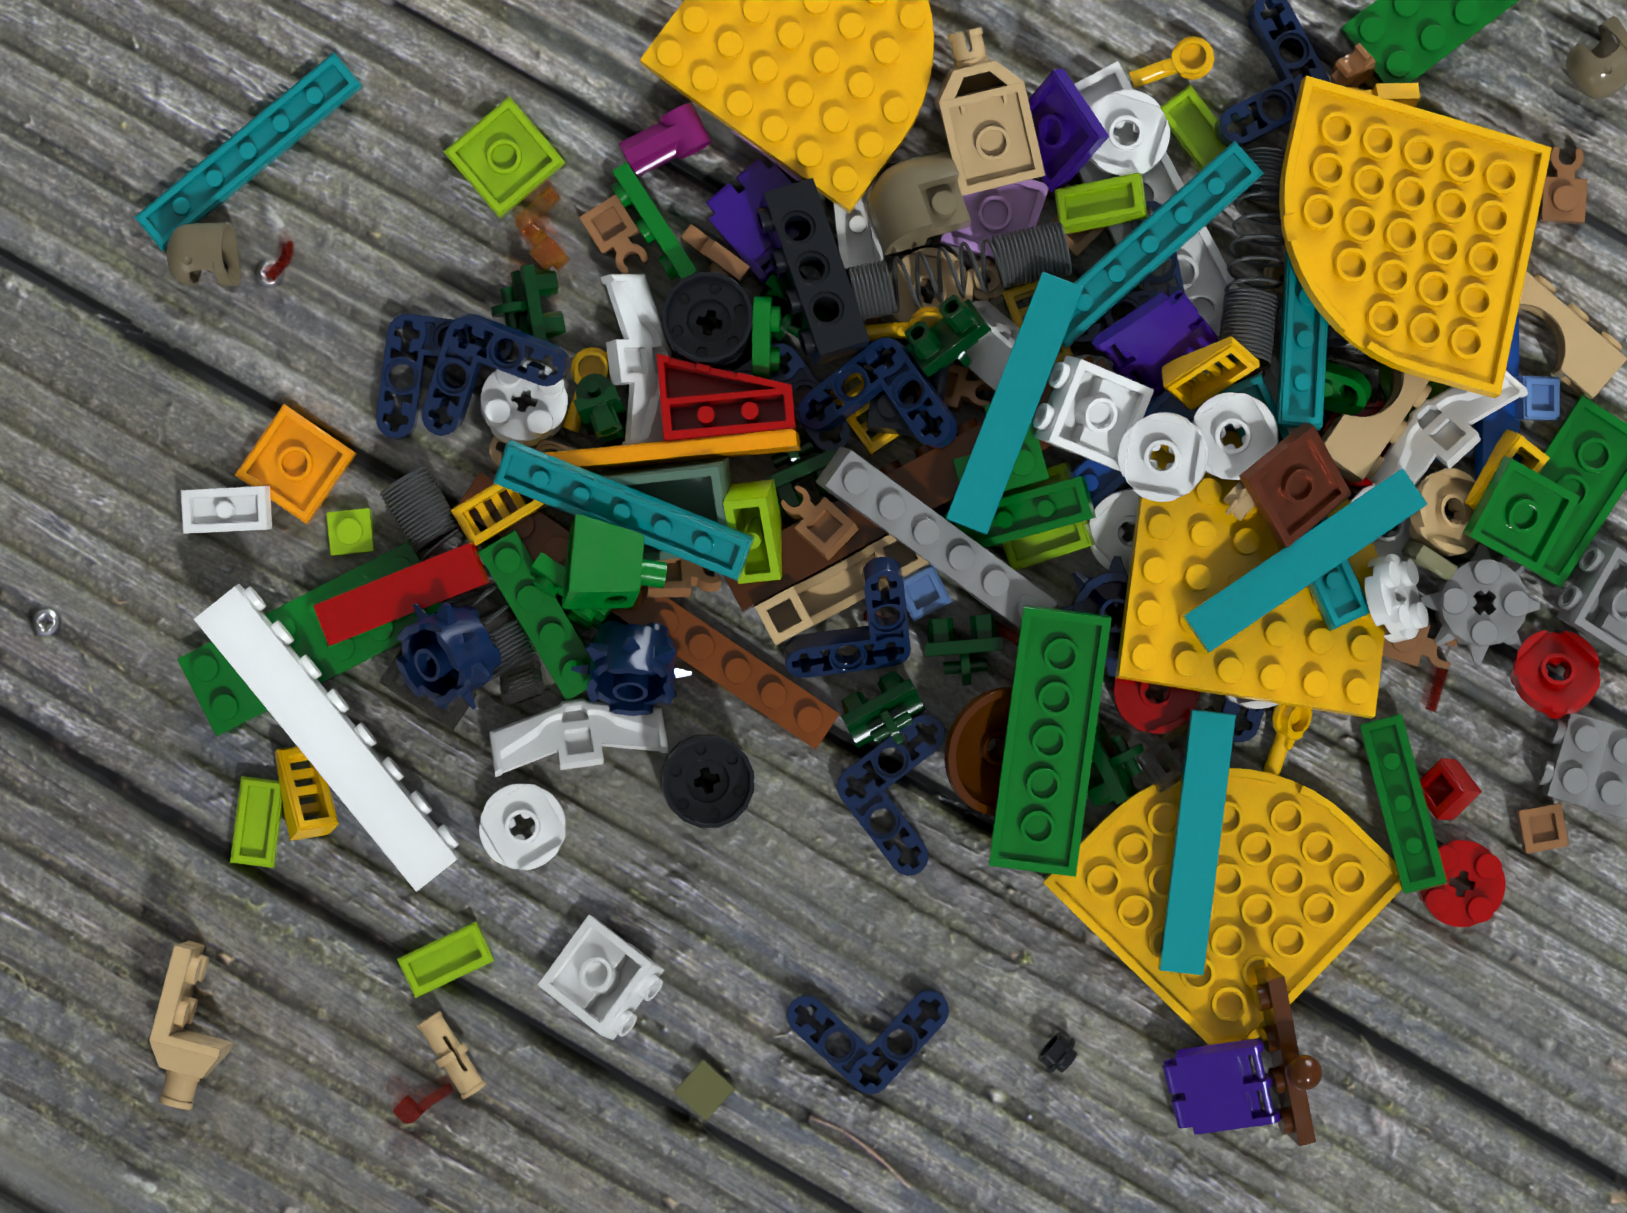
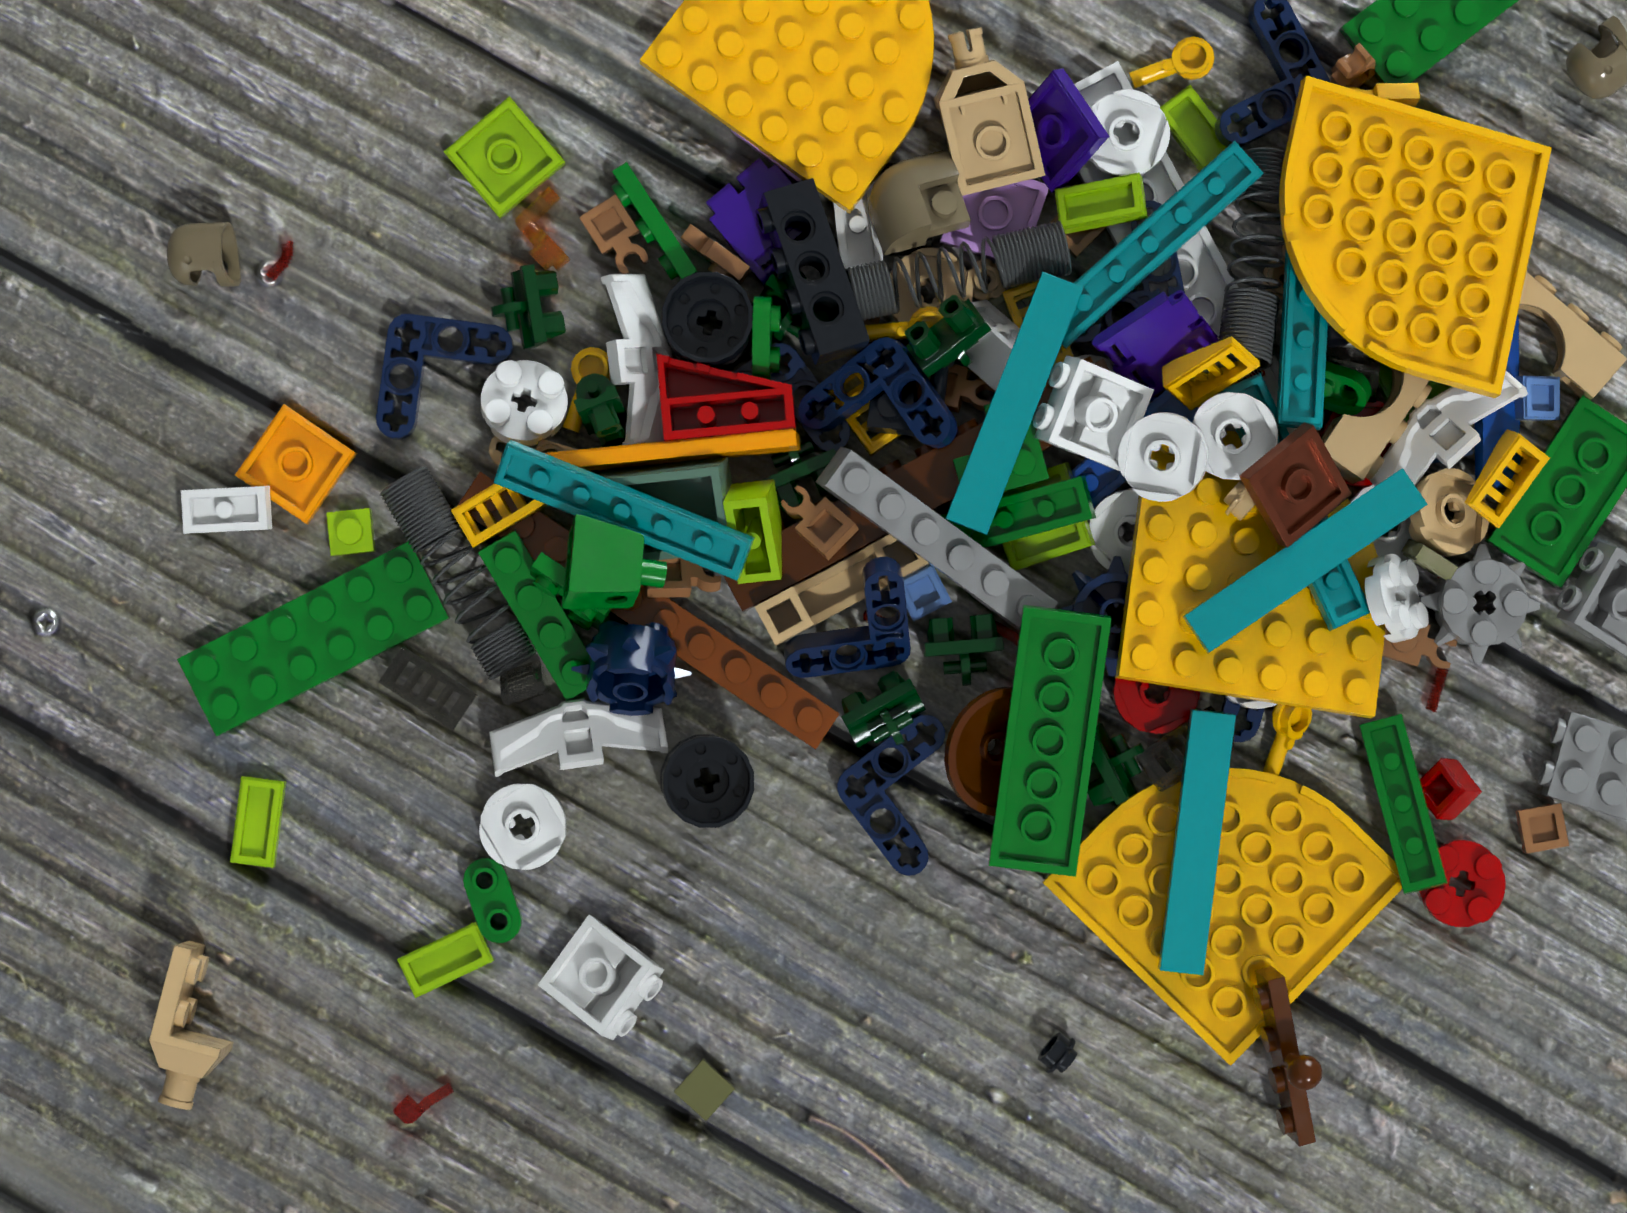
(250, 150): teal tile -> none
(293, 811): yellow slope -> none
(328, 736): white brick -> none
(396, 593): red tile -> none
(447, 654): dark blue brick -> none
(451, 1055): tan pin -> none
(471, 359): dark blue beam -> none
(492, 900): none -> green plate
(676, 135): magenta piece -> none
(860, 1051): dark blue beam -> none
(1218, 1087): dark purple plate -> none
(1521, 514): green plate -> none
(1554, 696): red plate -> none
(1563, 194): medium nougat plate -> none

